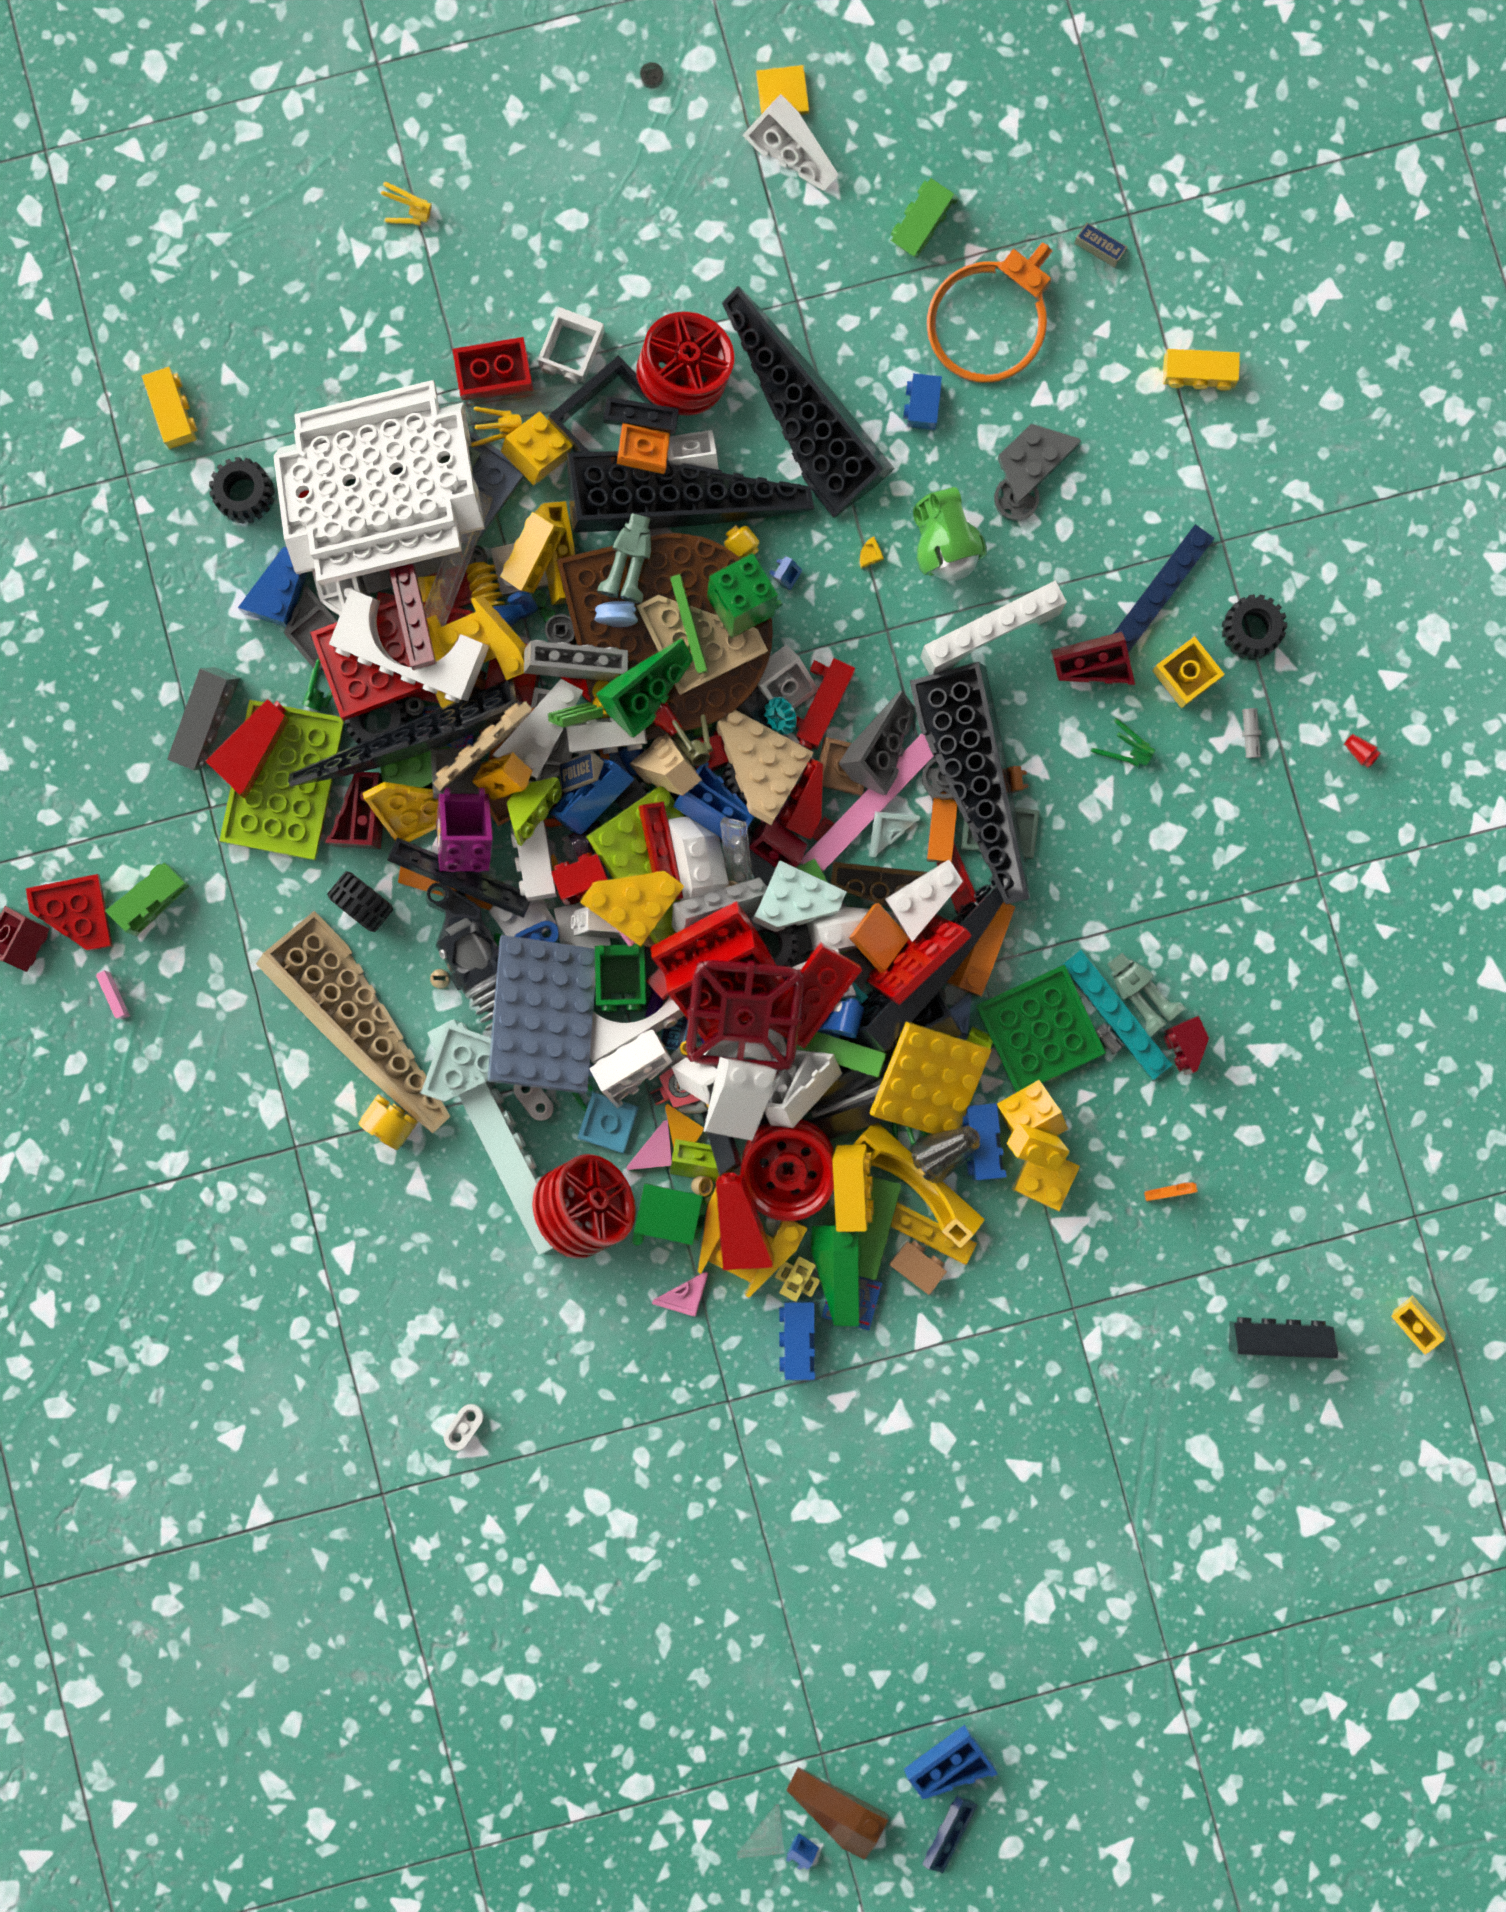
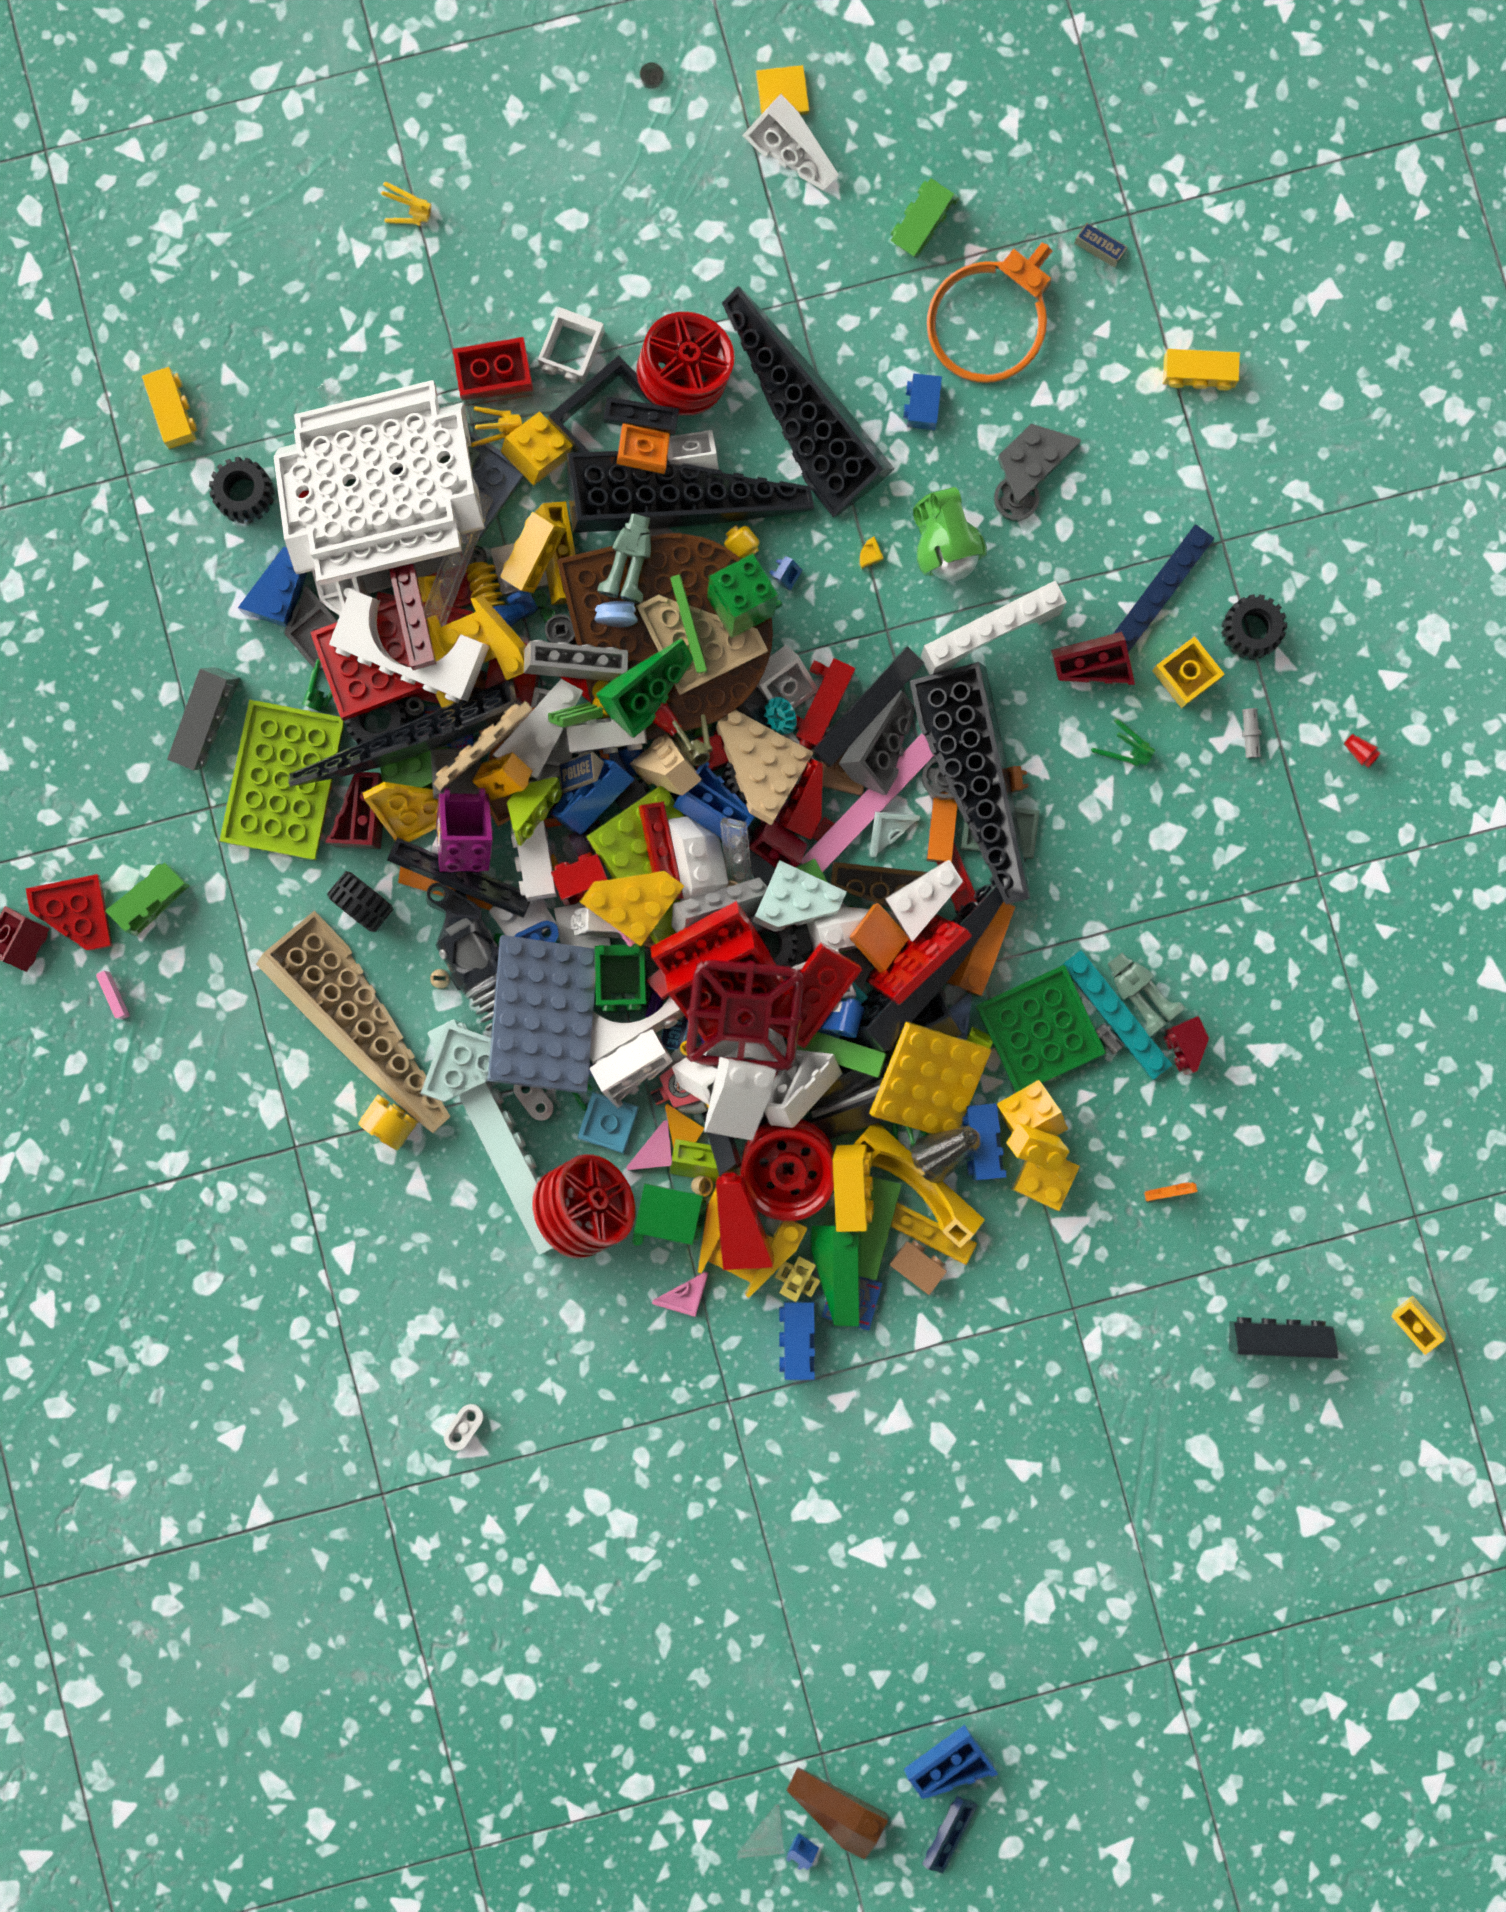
(249, 747): red slope -> none
(867, 706): none -> black tile

